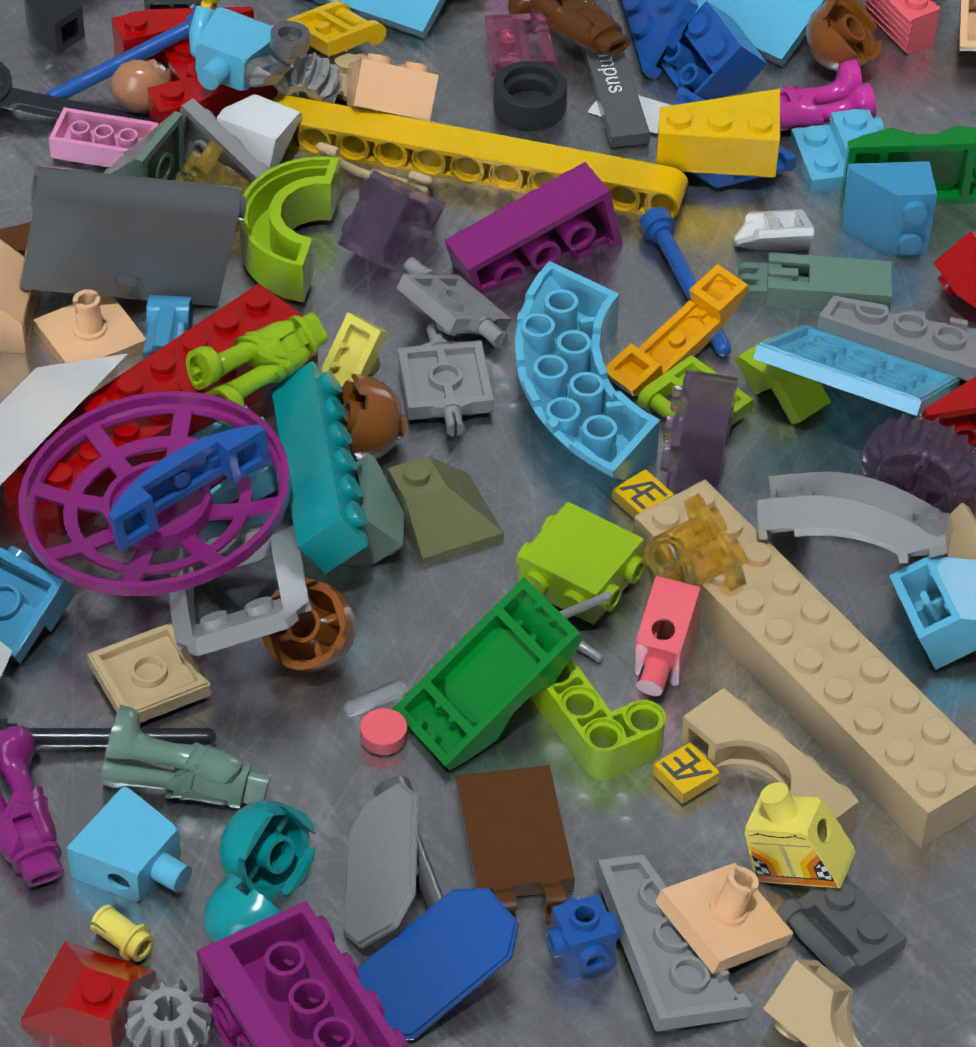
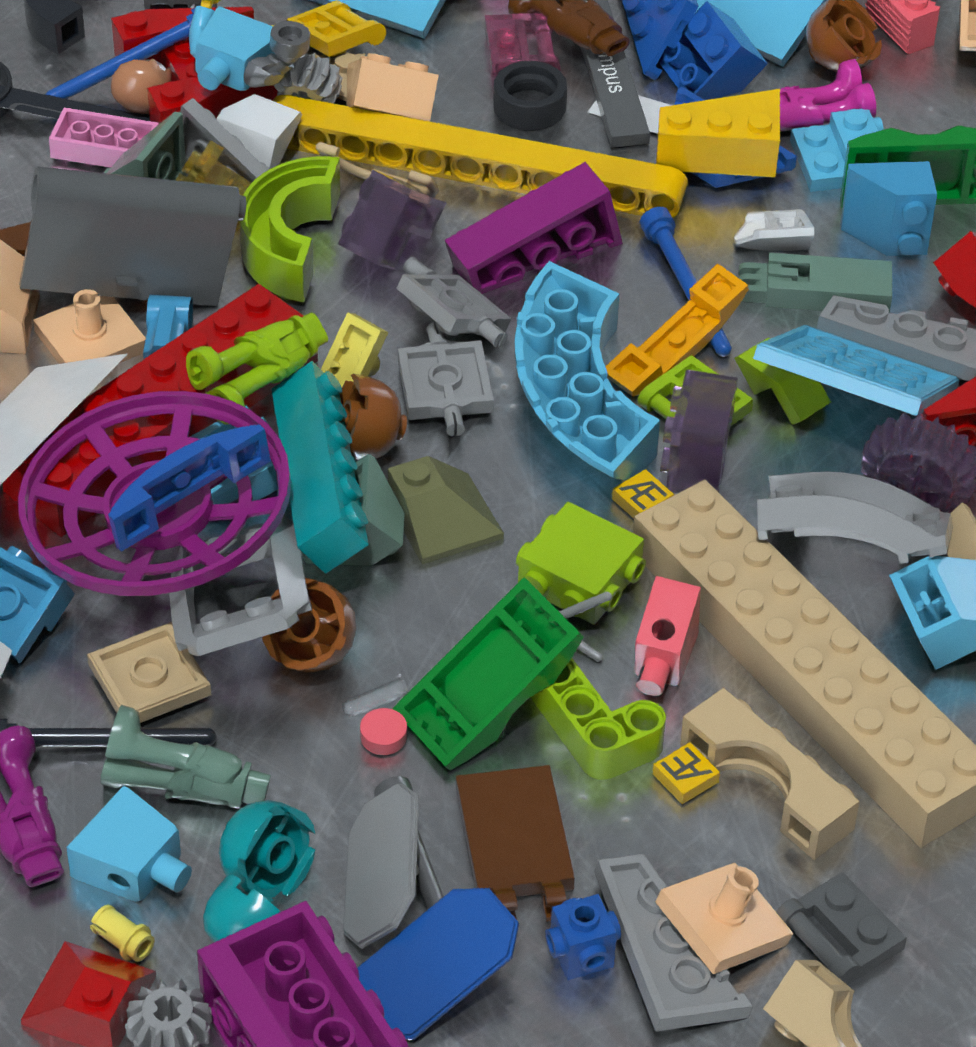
(697, 549): clear yellow pin -> none
(797, 840): light yellow torso -> none

